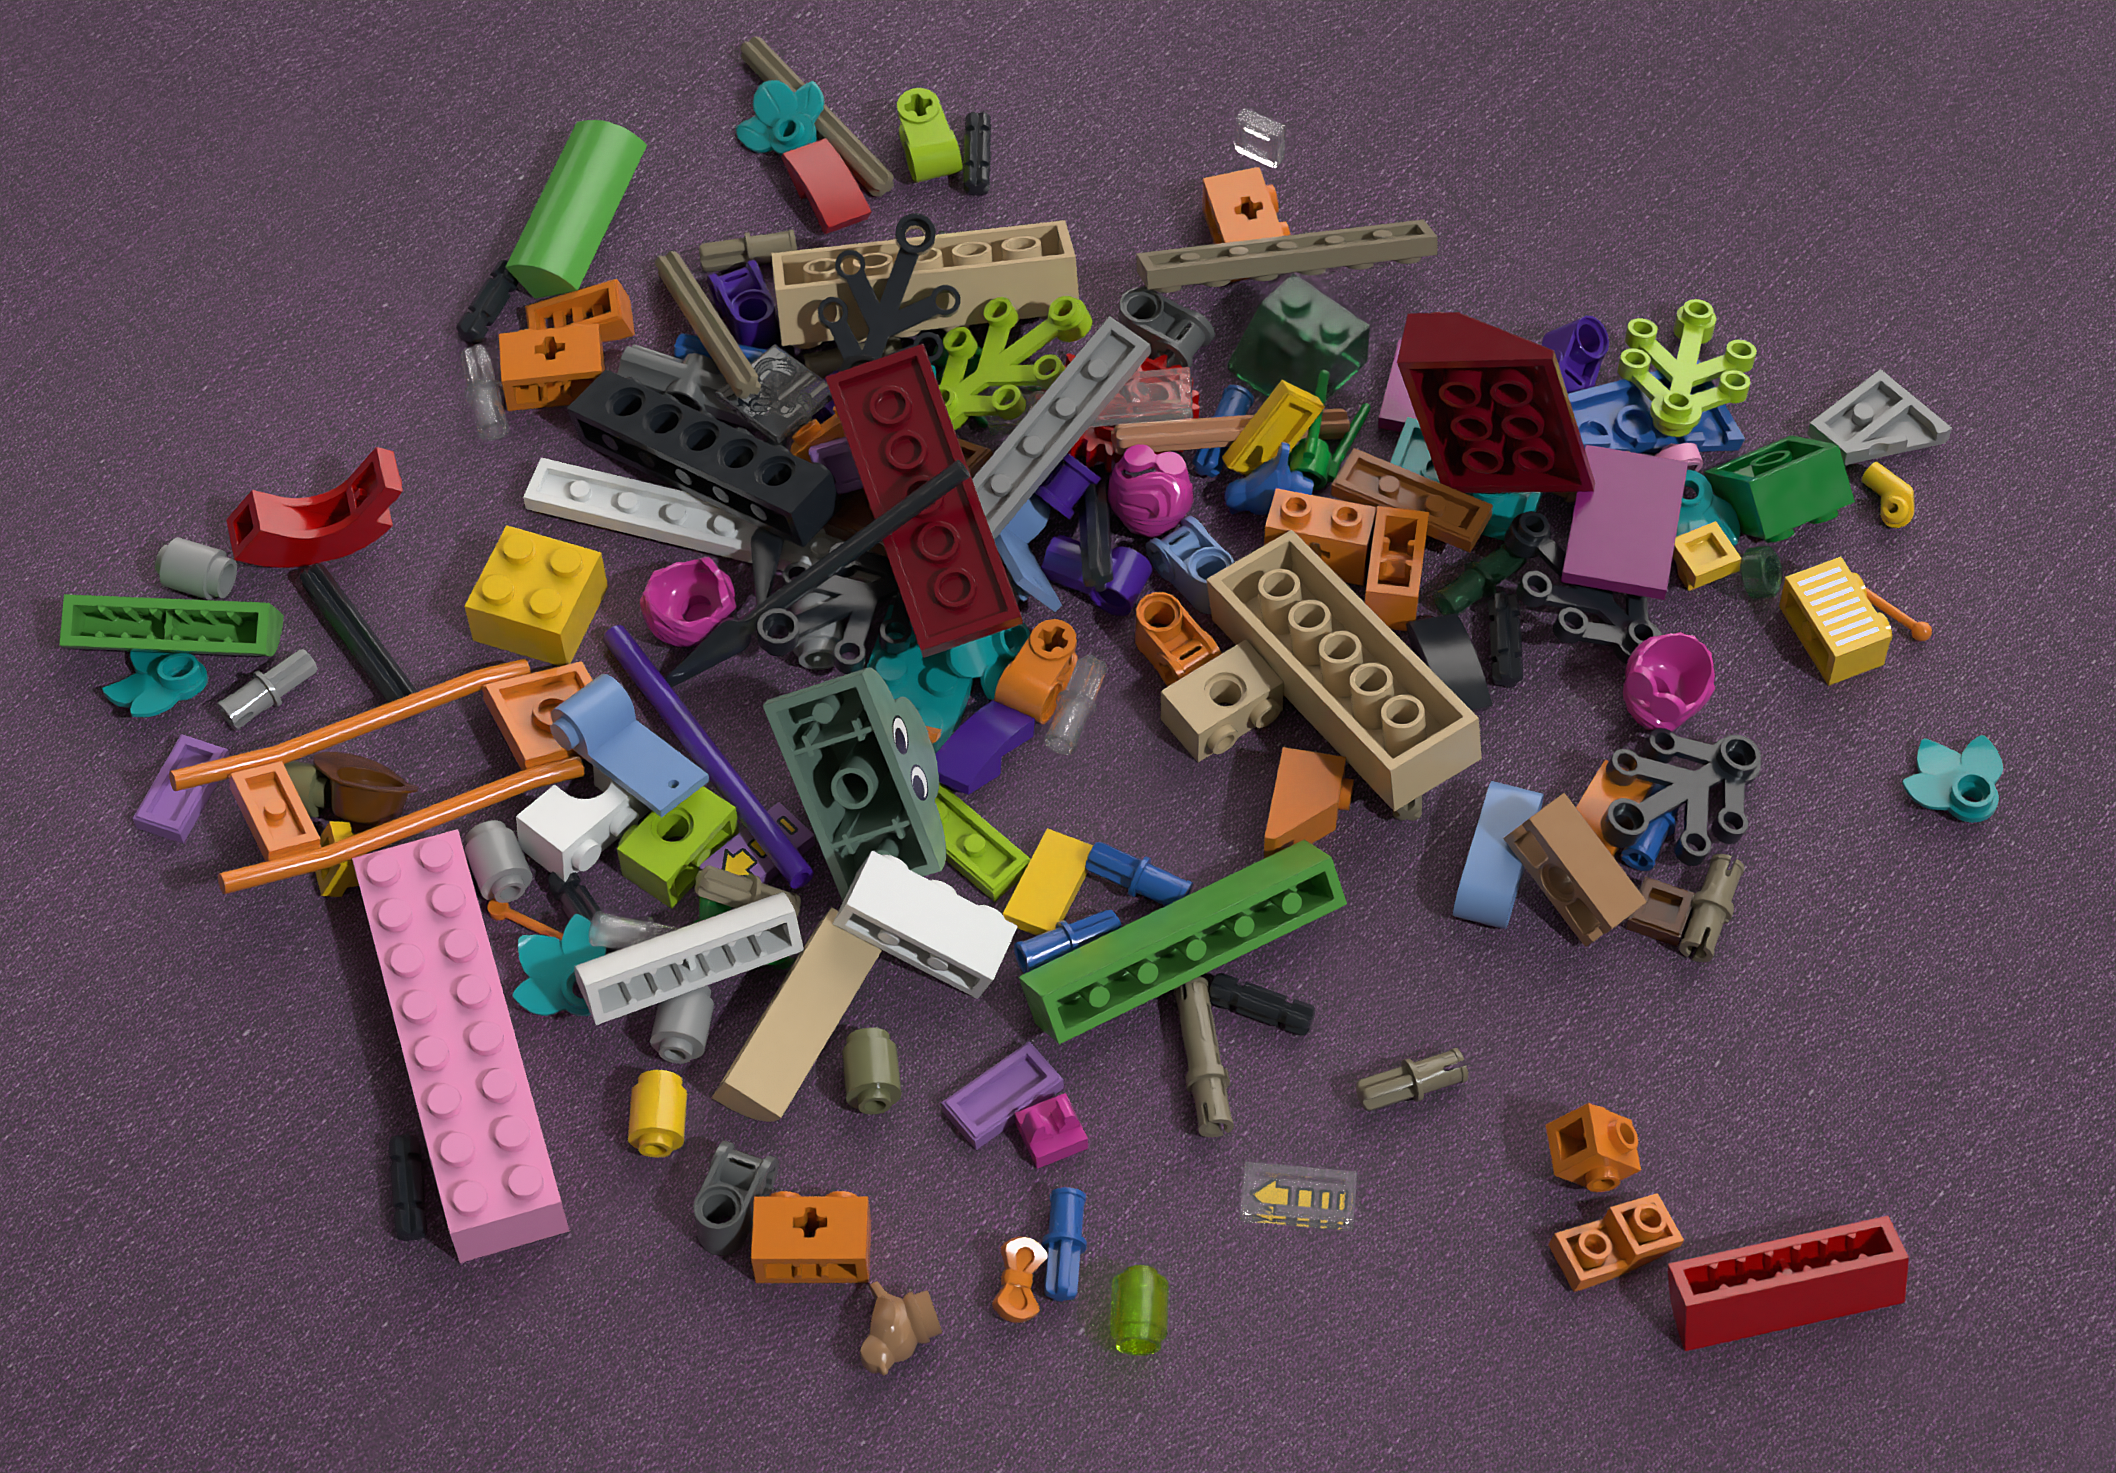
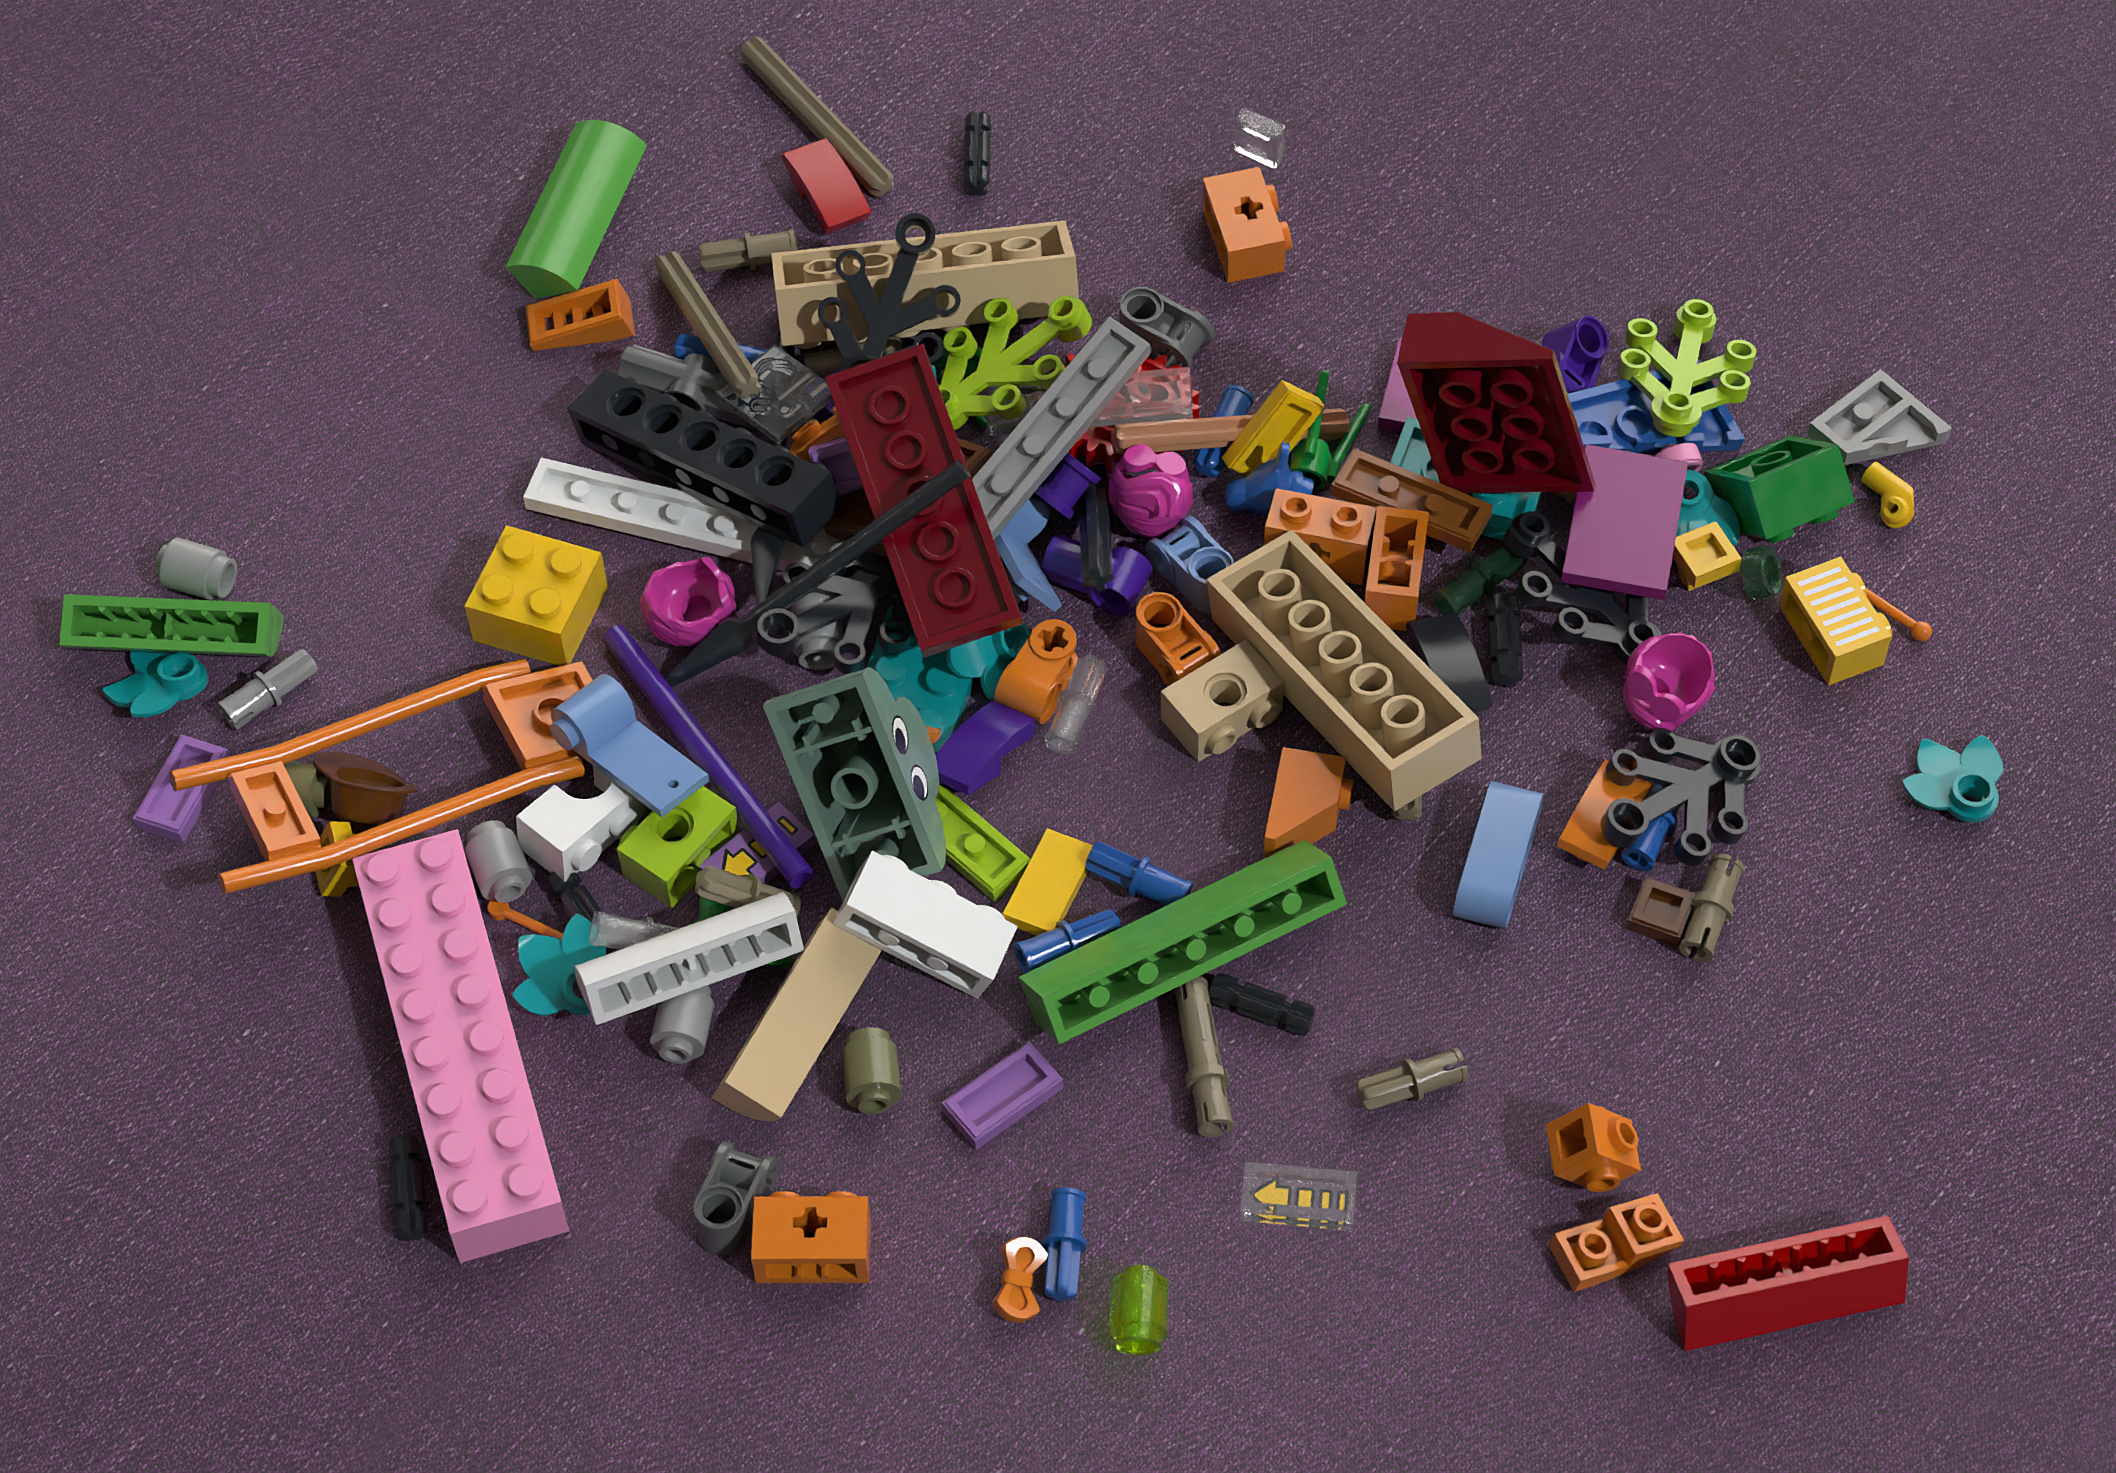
(320, 527): red arch -> none
(356, 633): black axle -> none
(484, 393): clear axle -> none
(487, 304): black axle -> none
(549, 365): orange brick -> none
(657, 1113): yellow brick -> none
(745, 306): dark purple piece -> none
(779, 115): teal plate -> none
(897, 1328): medium nougat animal -> none
(926, 136): lime piece -> none
(1051, 1130): dark pink tile -> none
(1297, 337): clear green slope -> none
(1301, 253): dark tan plate -> none
(1575, 870): medium nougat piece -> none

